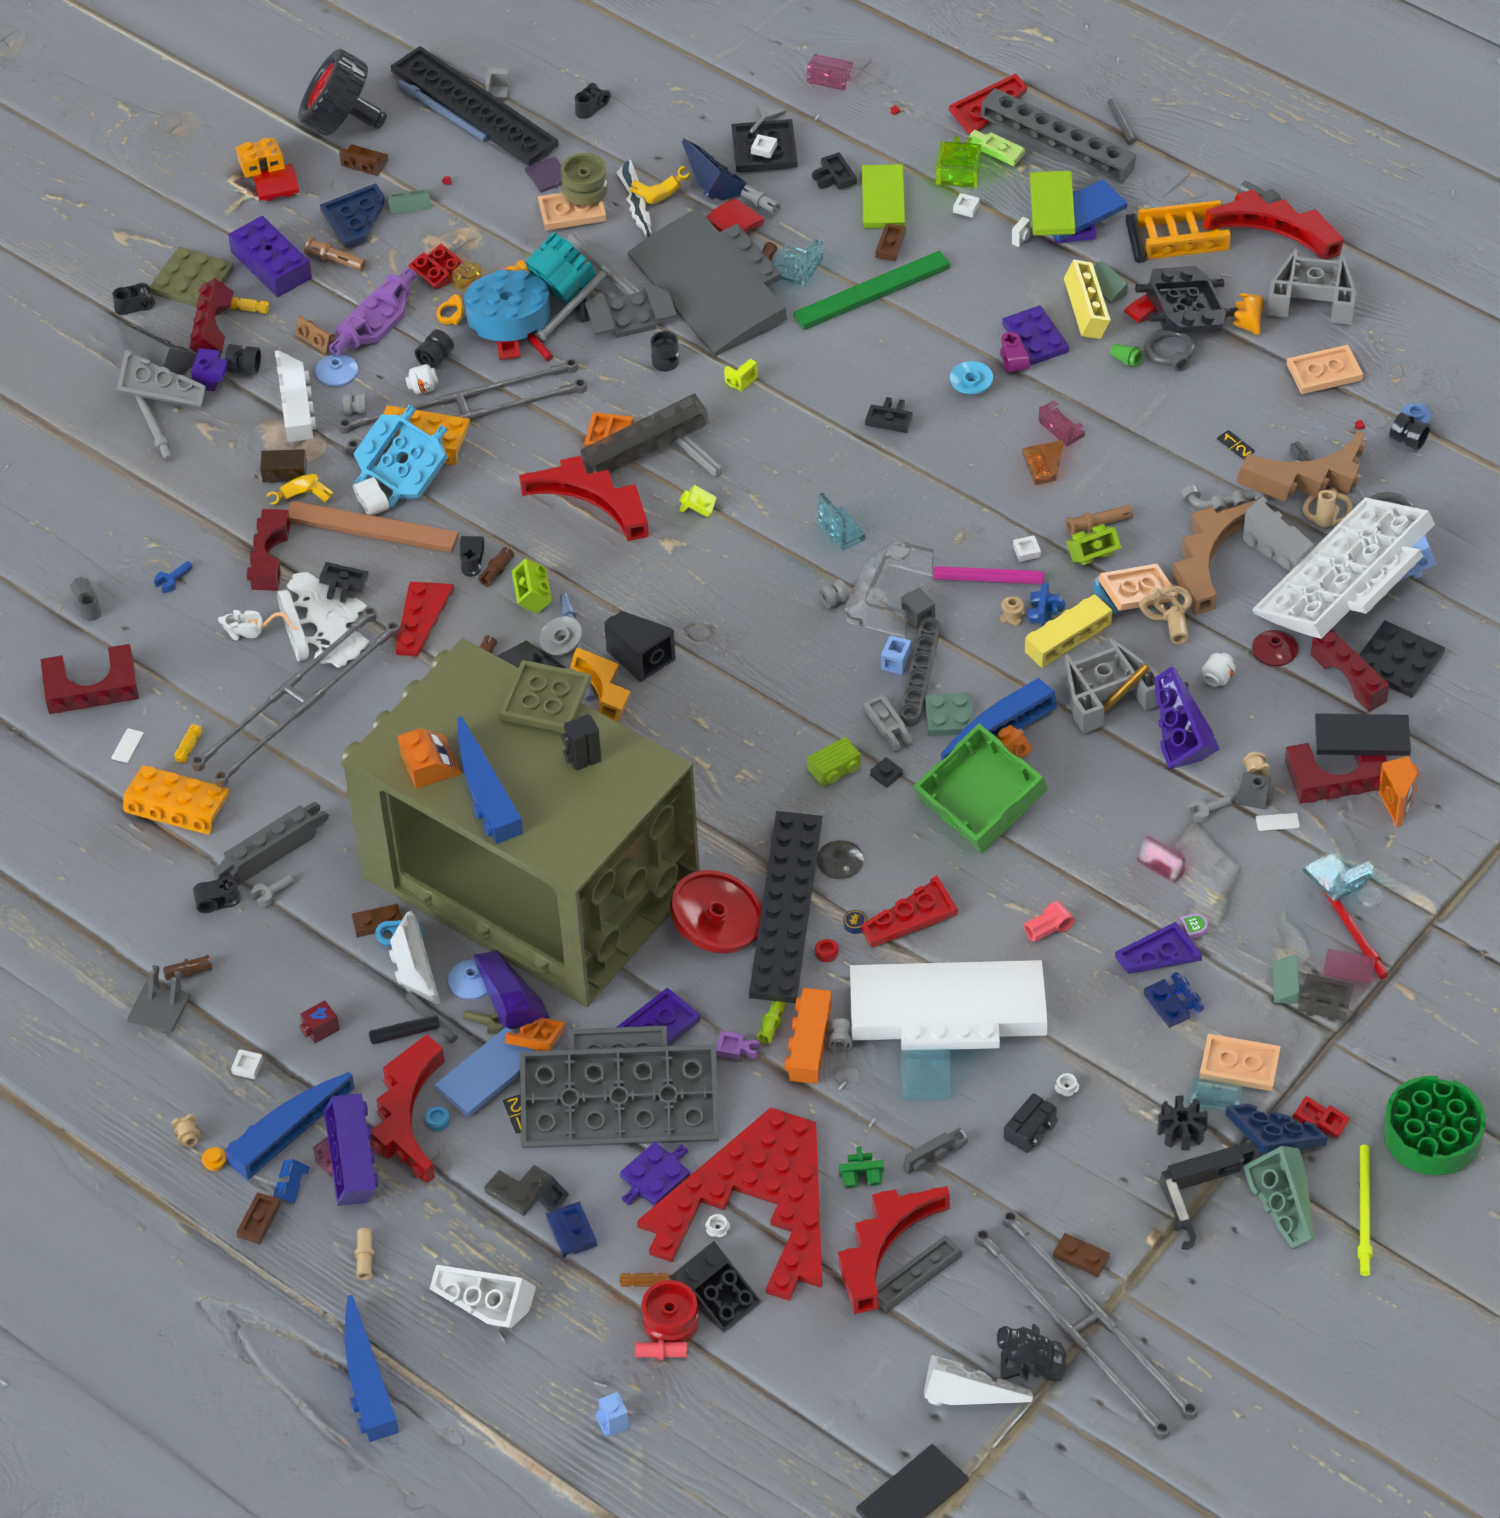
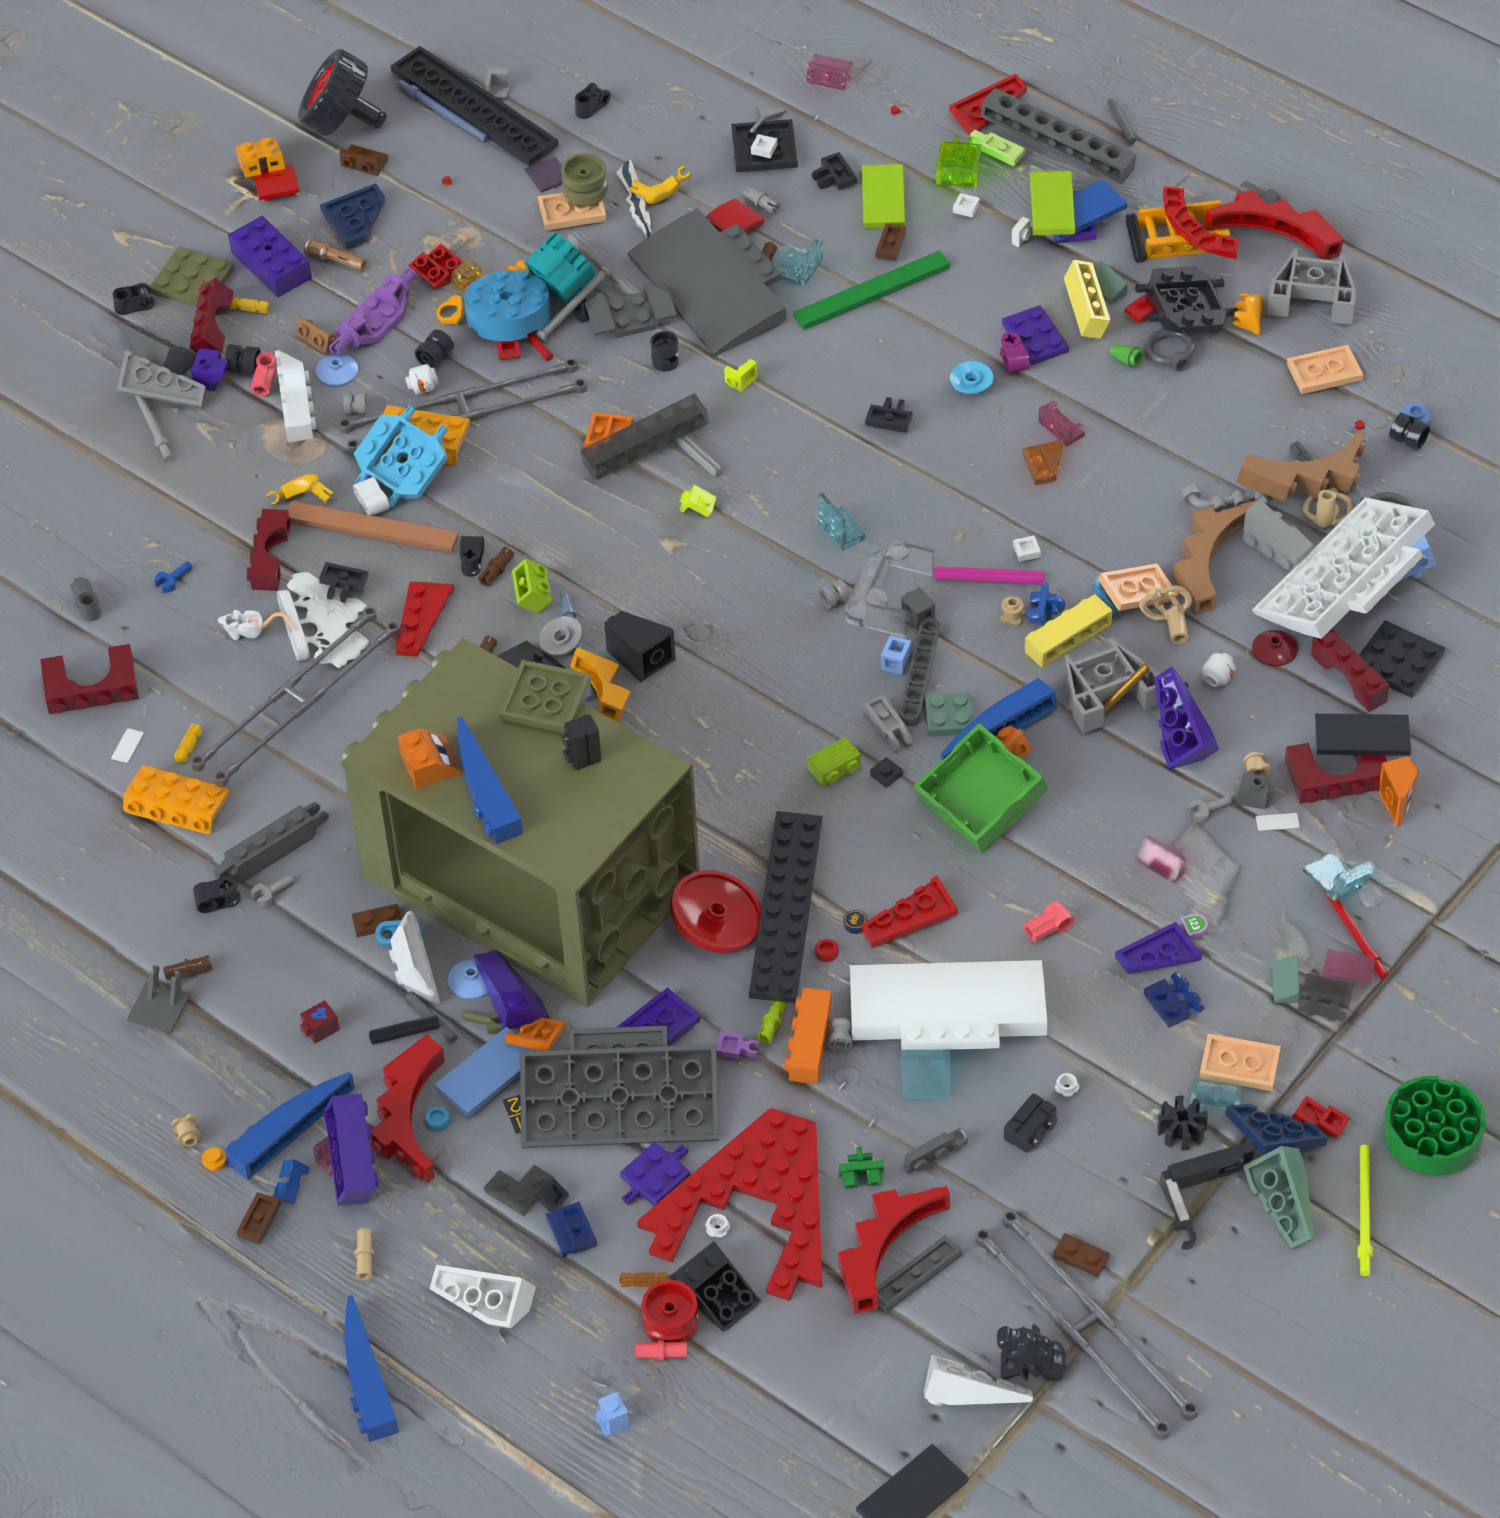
(247, 1064): white plate -> none
(264, 374): none -> coral piece
(282, 465): dark brown brick -> none
(409, 201): sand green slope -> none
(596, 488): red arch -> none
(711, 174): dark blue wedge -> none
(840, 866): clear smoke dish -> none
(1090, 520): medium nougat pin -> none
(1099, 542): lime brick -> none
(1193, 231): none -> red tile
(1235, 444): black sticker -> none

